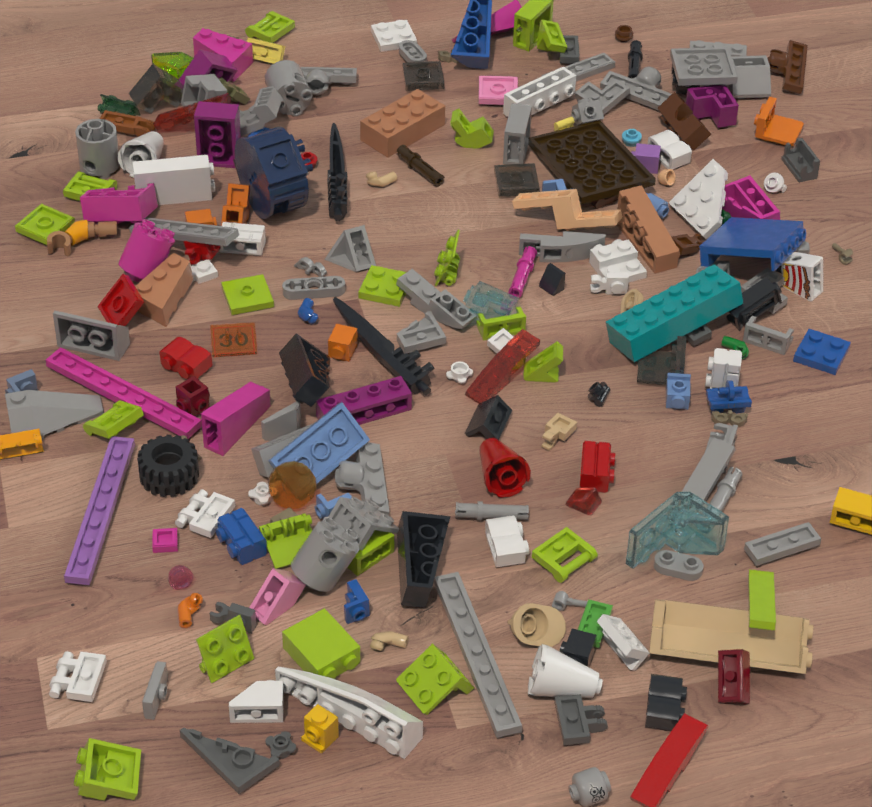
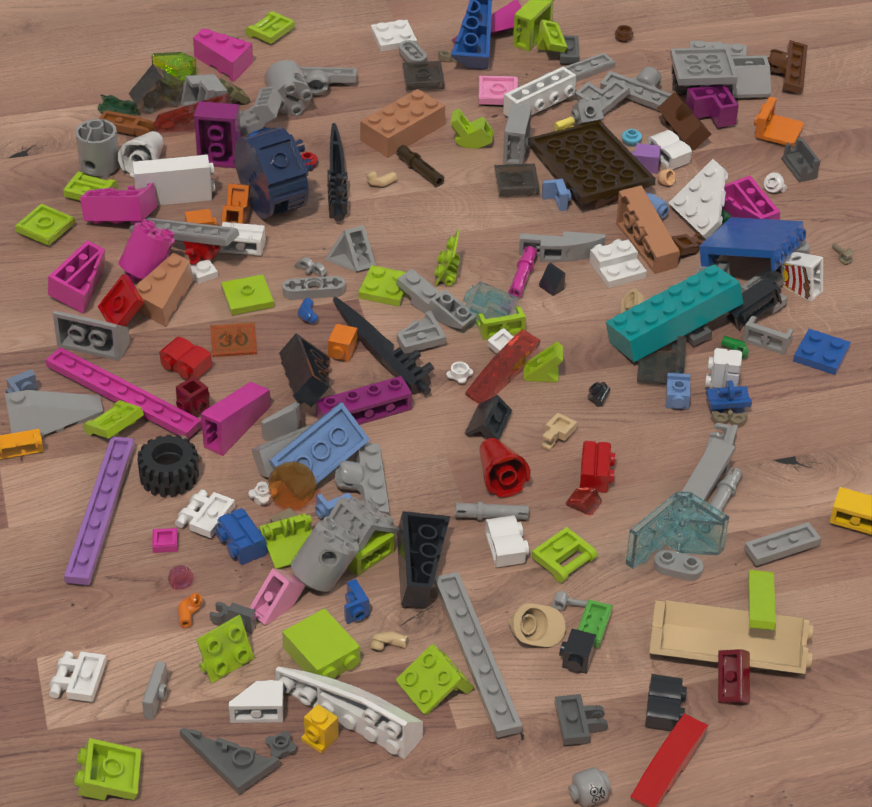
(78, 232): medium nougat piece -> none
(78, 276): none -> dark pink wedge
(210, 63): magenta brick -> none
(266, 51): light yellow plate -> none
(561, 676): white cone -> none
(567, 209): light nougat bracket -> none
(612, 284): white plate -> none
(623, 641): white bracket -> none
(635, 57): black pin -> none

